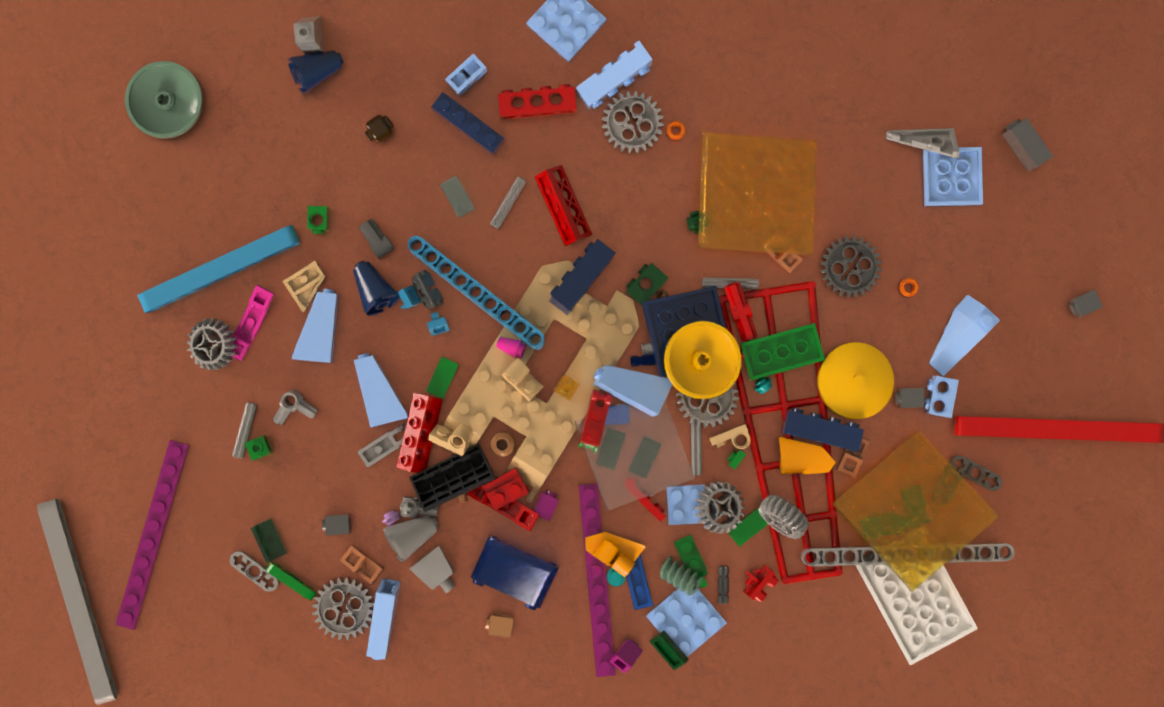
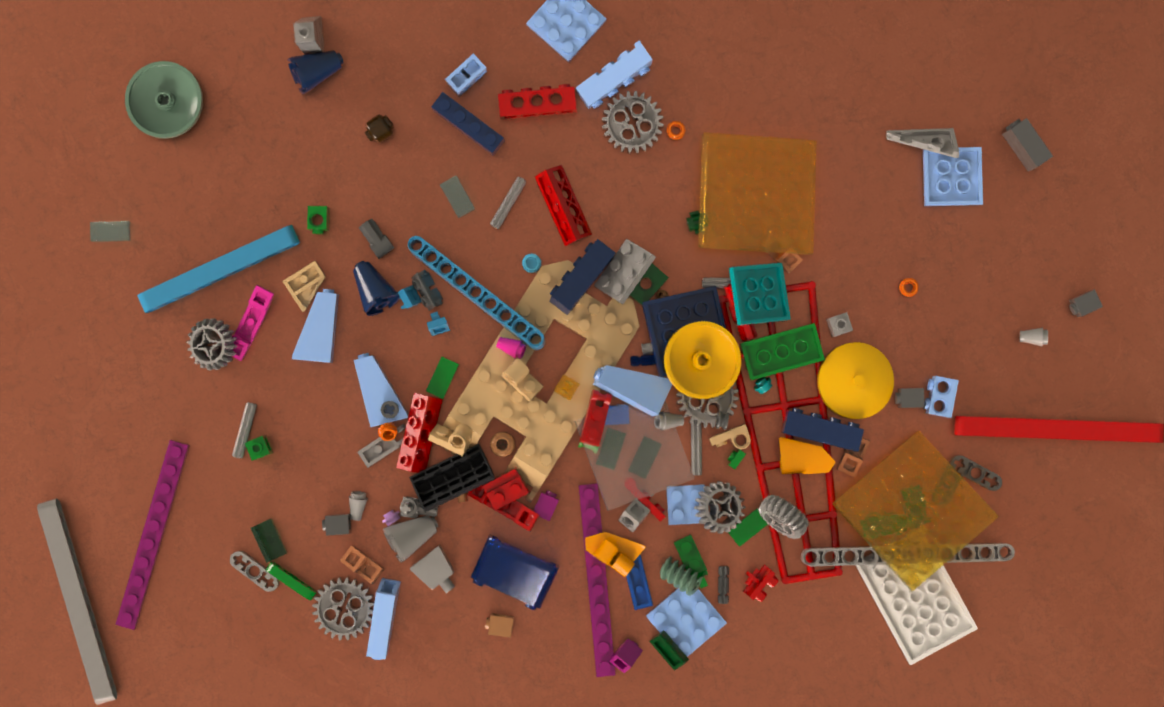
(110, 231): none -> clear light blue tile
(286, 407): light grey axle -> none
(357, 504): none -> light grey cone
(387, 431): none -> orange plate
(388, 415): none -> dark grey bush
(531, 263): none -> medium azure plate
(615, 578): teal plate -> none
(624, 271): none -> light grey plate
(634, 515): none -> light grey brick
(668, 420): none -> light grey cone
(722, 420): none -> dark grey bush
(759, 293): none -> teal plate
(837, 256): dark grey gear -> none
(839, 324): none -> light grey brick
(964, 330): light blue wedge -> none
(1035, 336): none -> light grey cone

